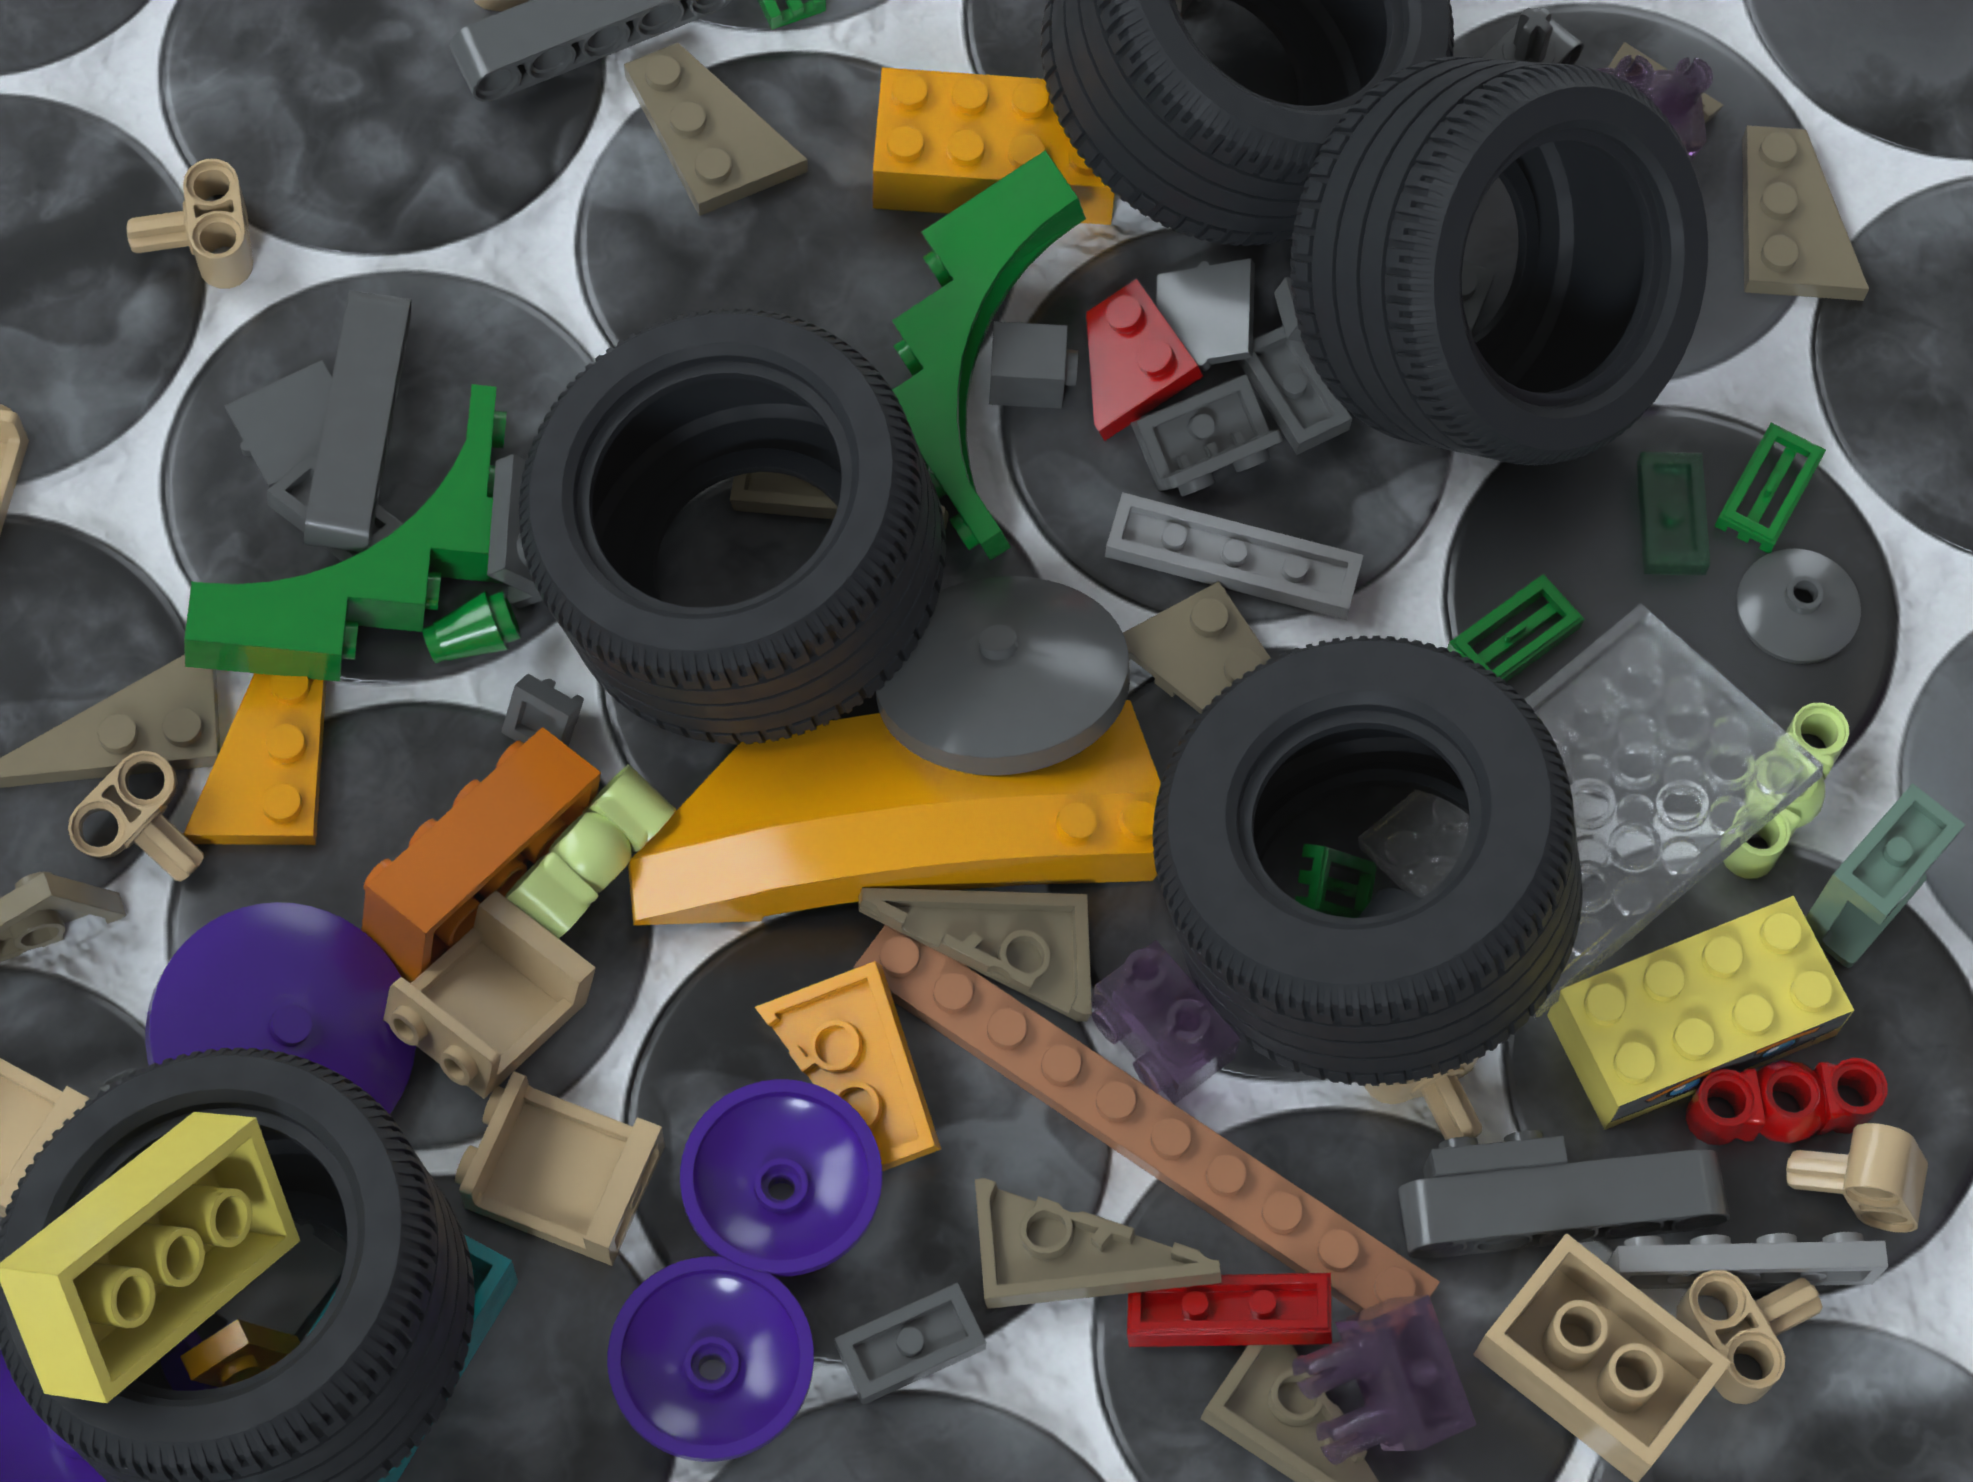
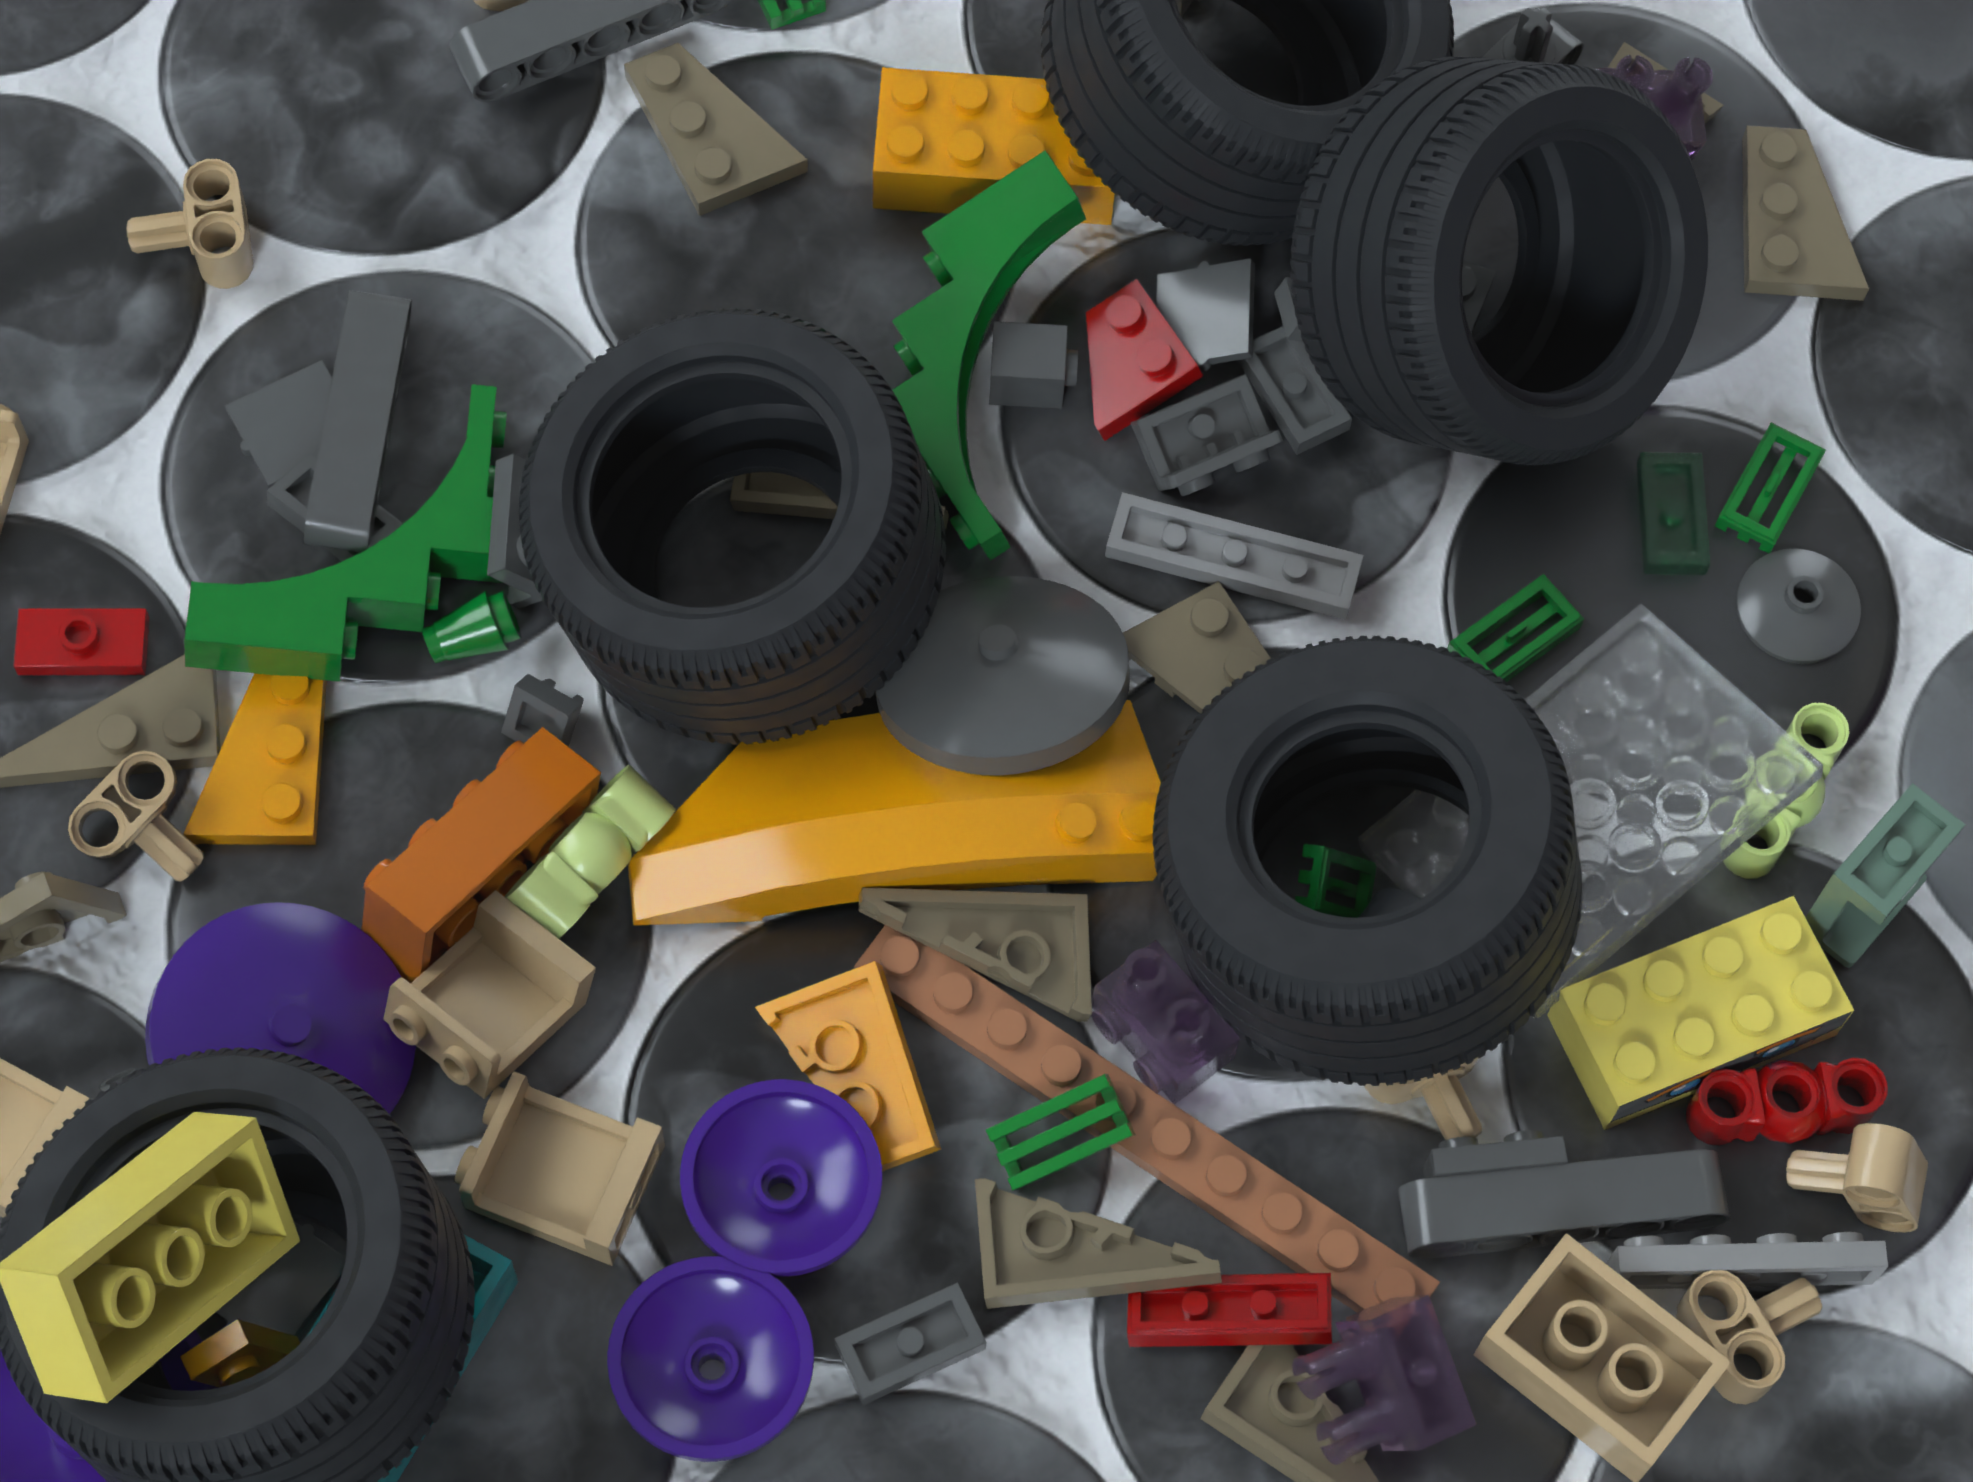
(81, 641): none -> red plate
(1009, 1155): none -> green tile

